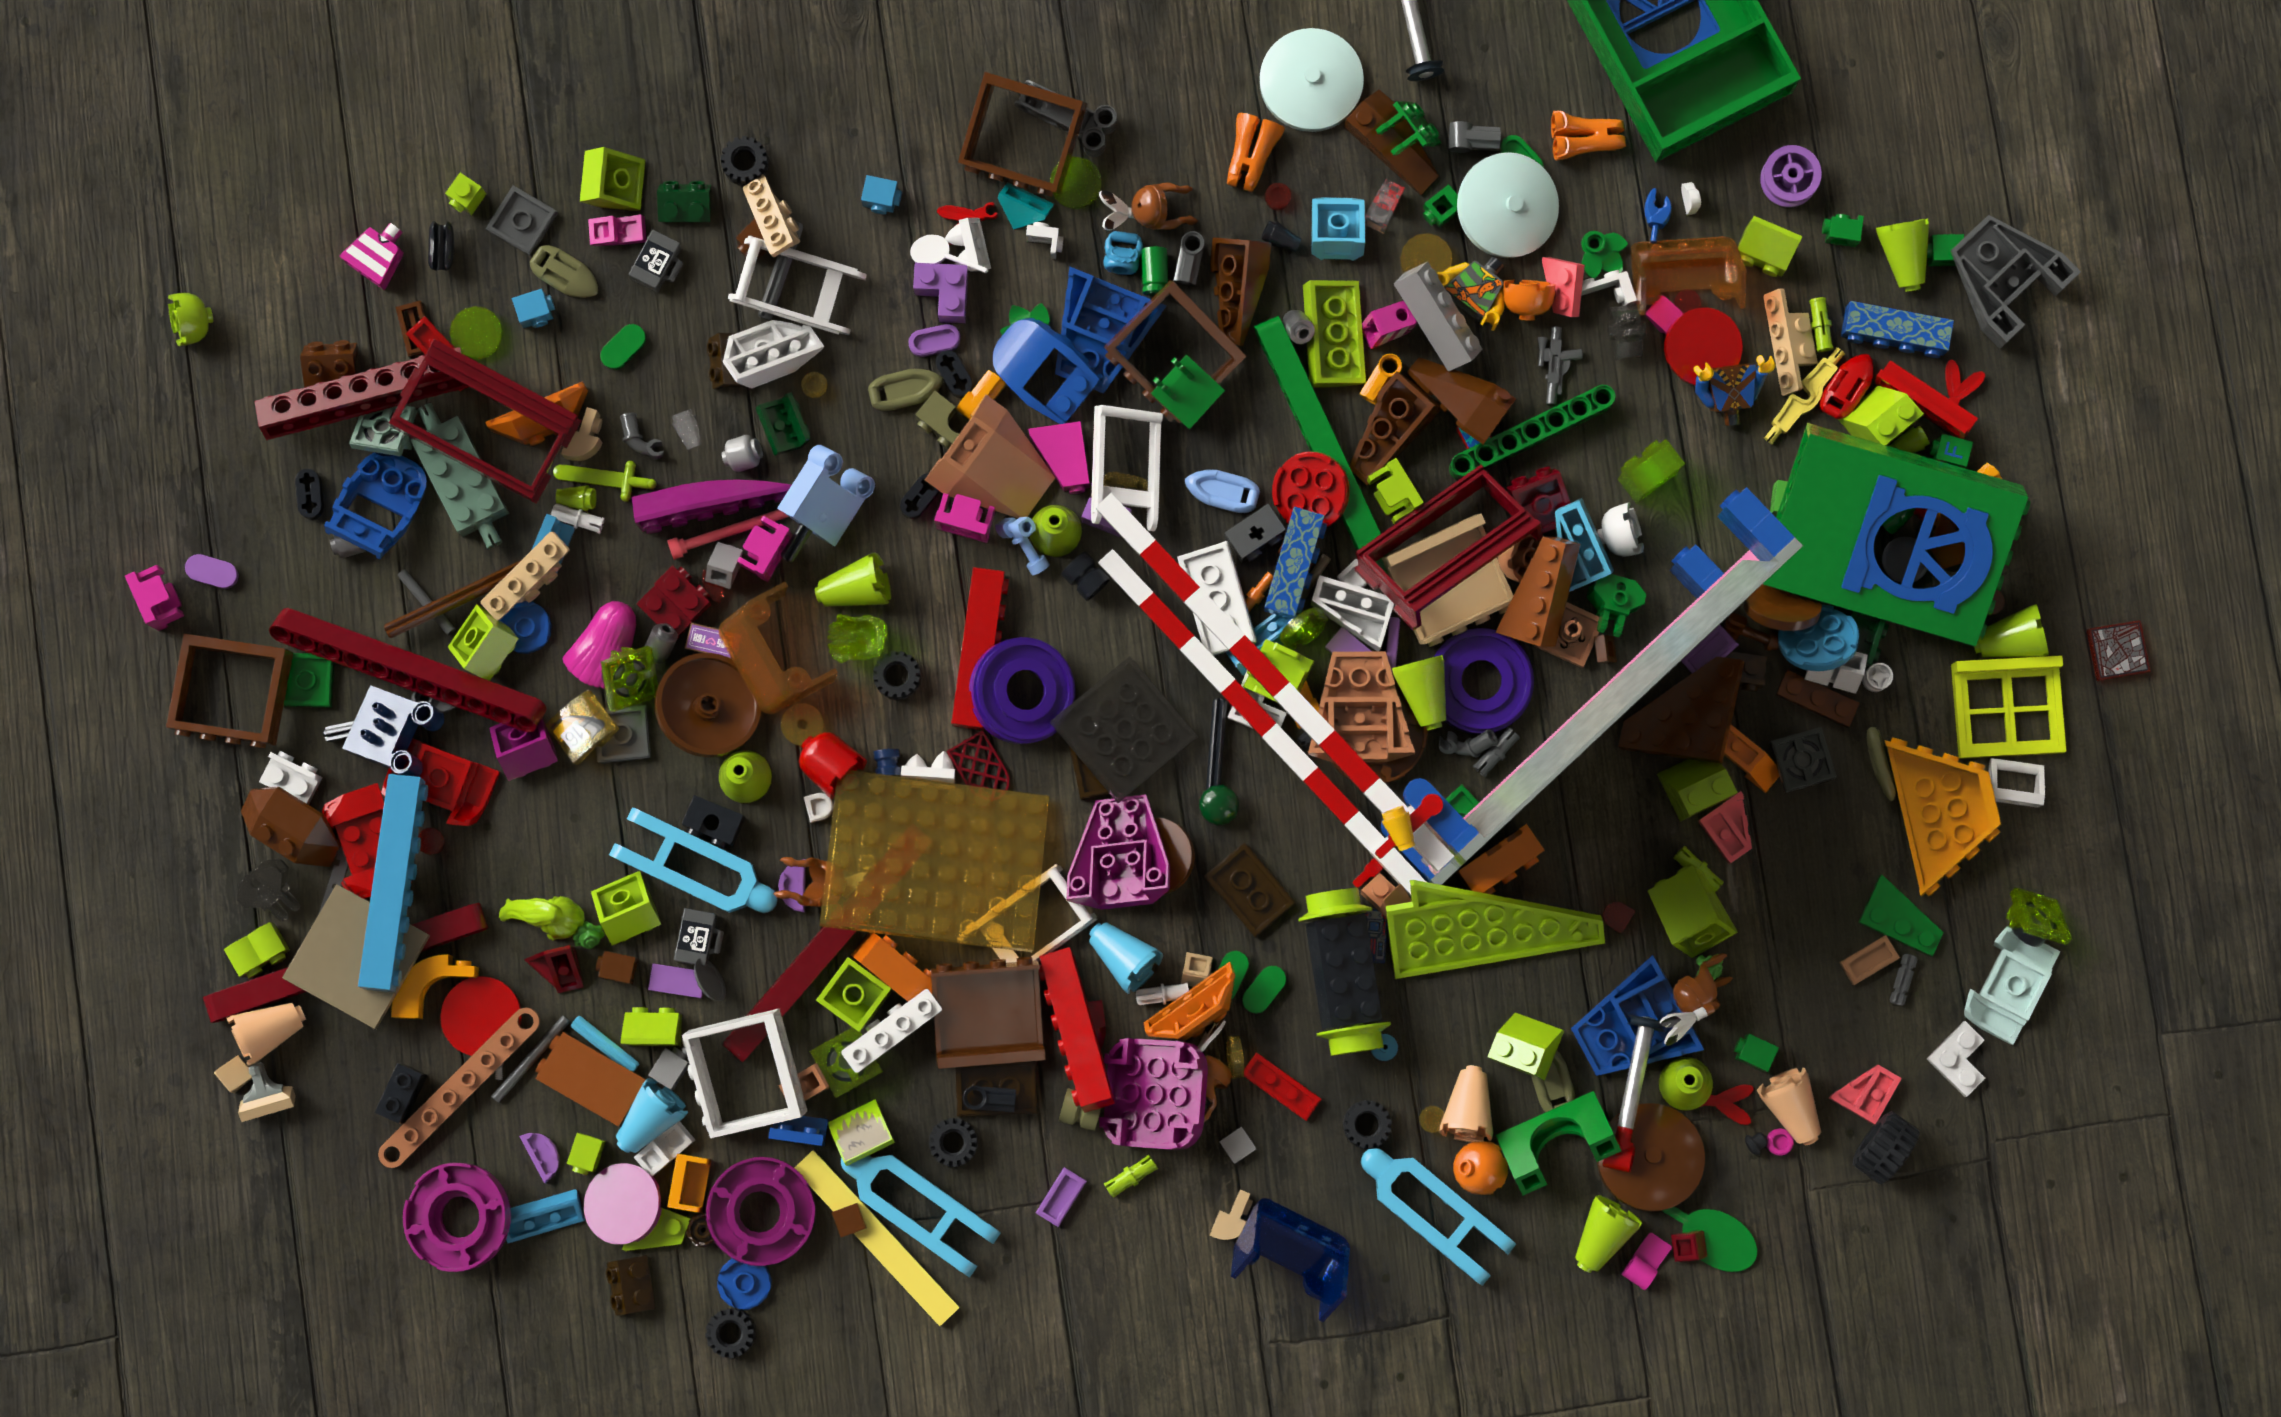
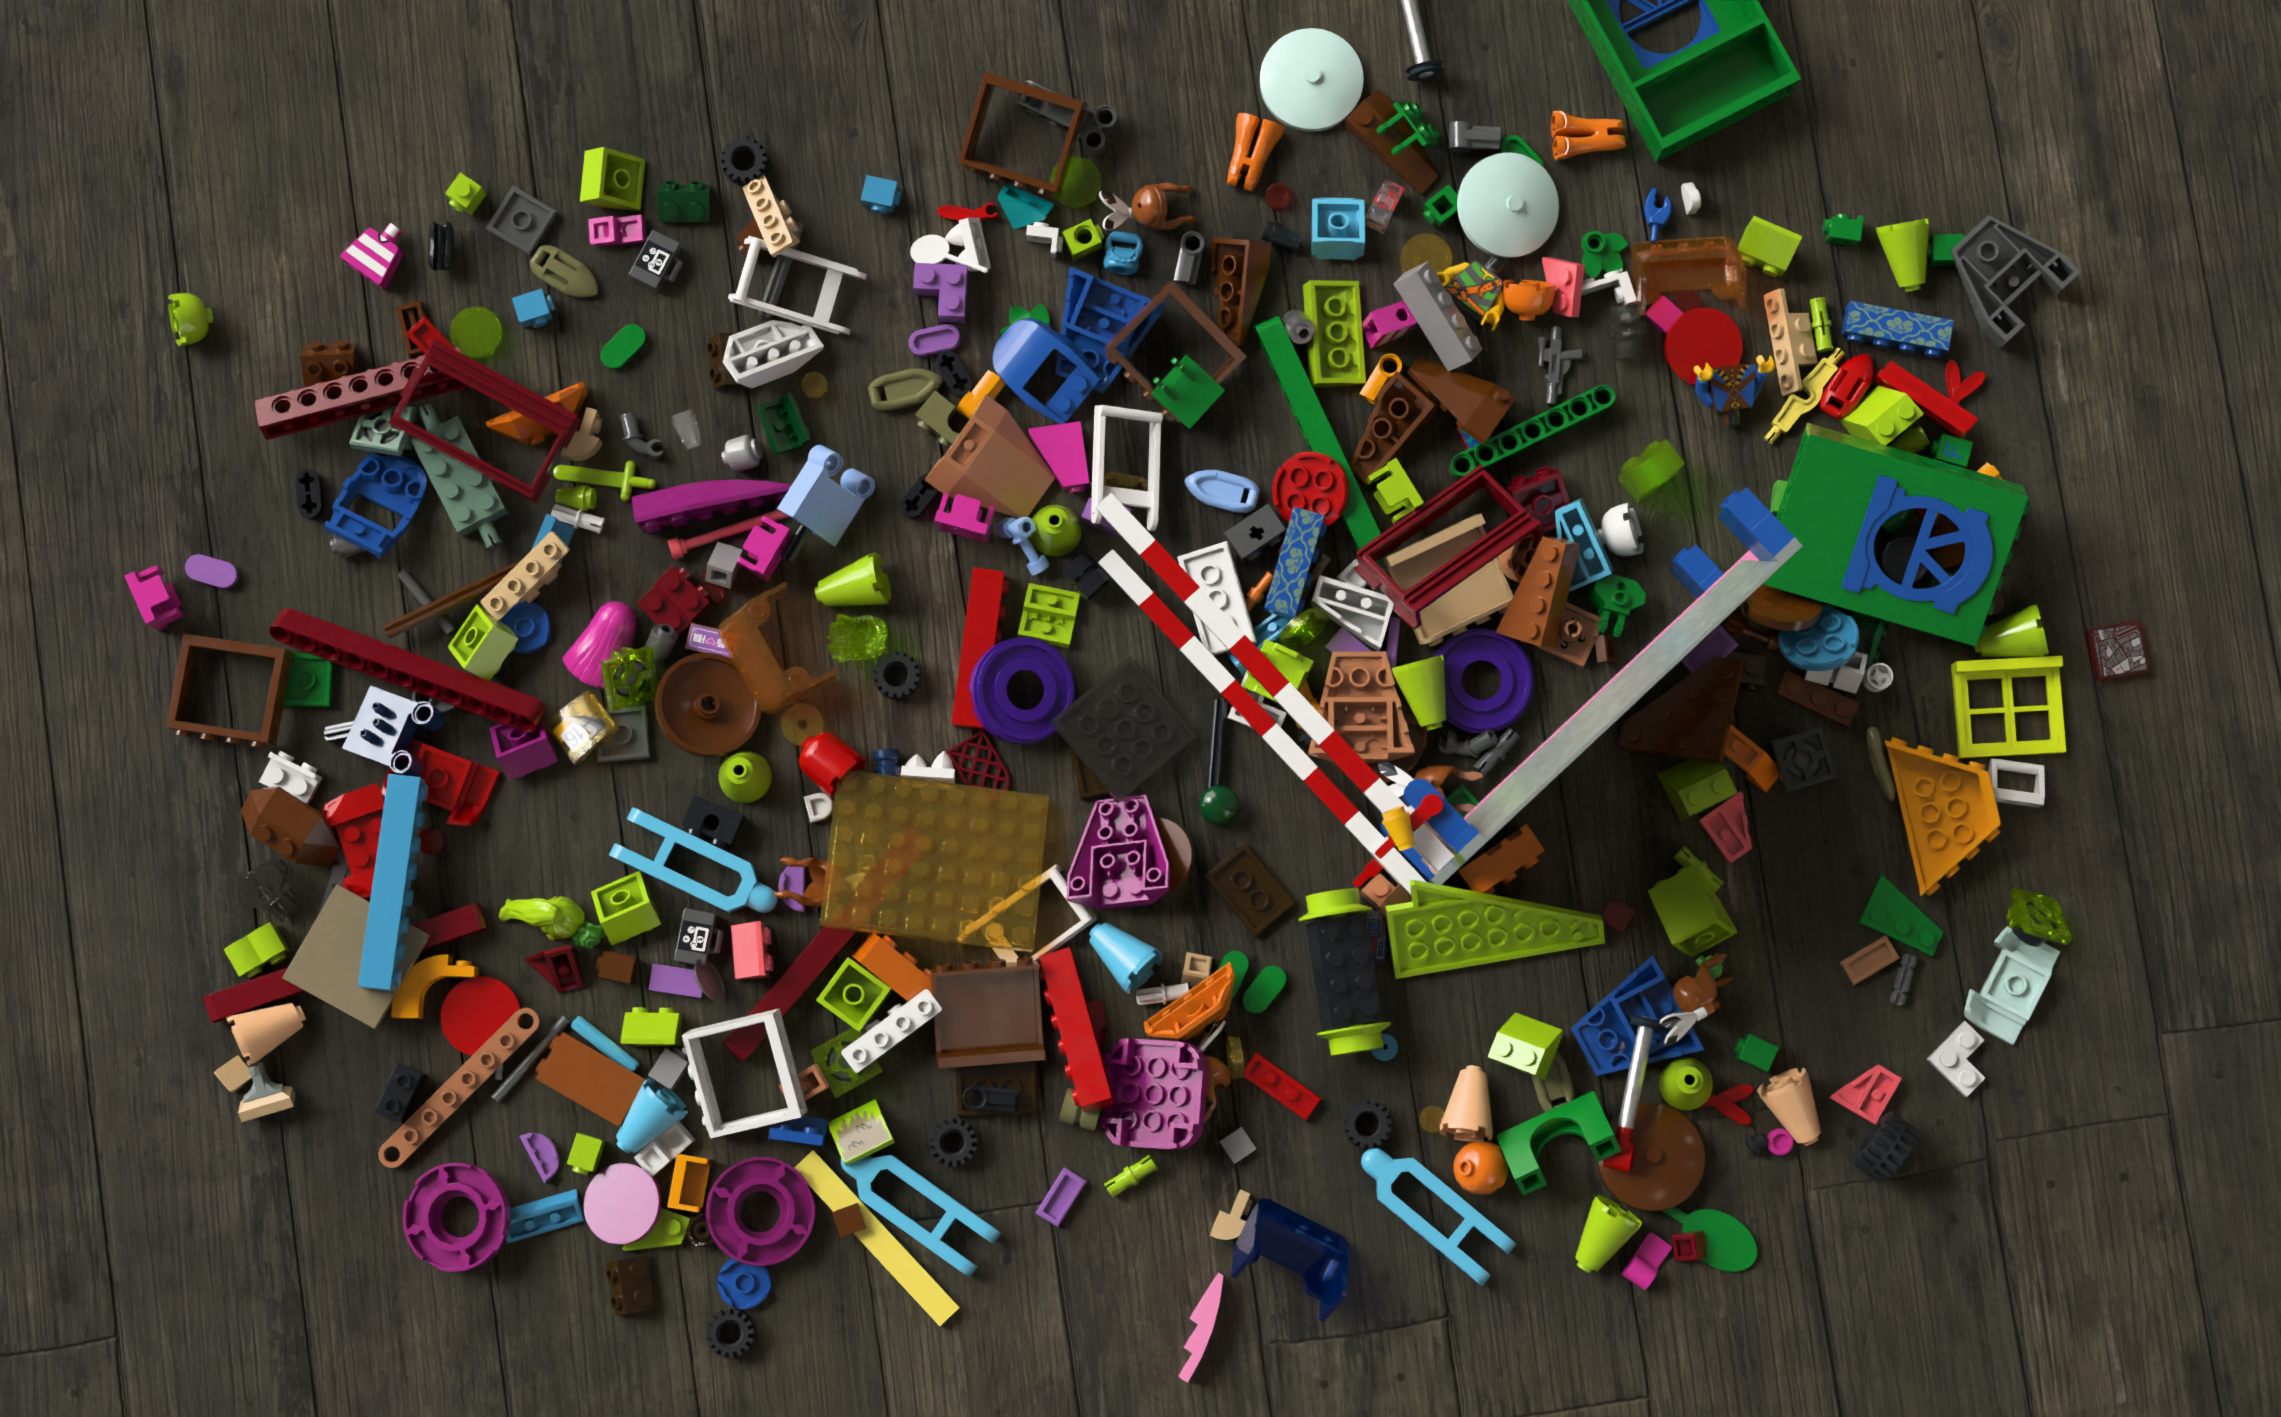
(751, 950): none -> coral slope
(1049, 615): none -> lime slope
(1078, 249): none -> lime brick
(1154, 270): green piece -> none
(1205, 1317): none -> bright pink slope
(1433, 774): none -> dark orange hair
(1780, 186): medium lavender wheel -> none

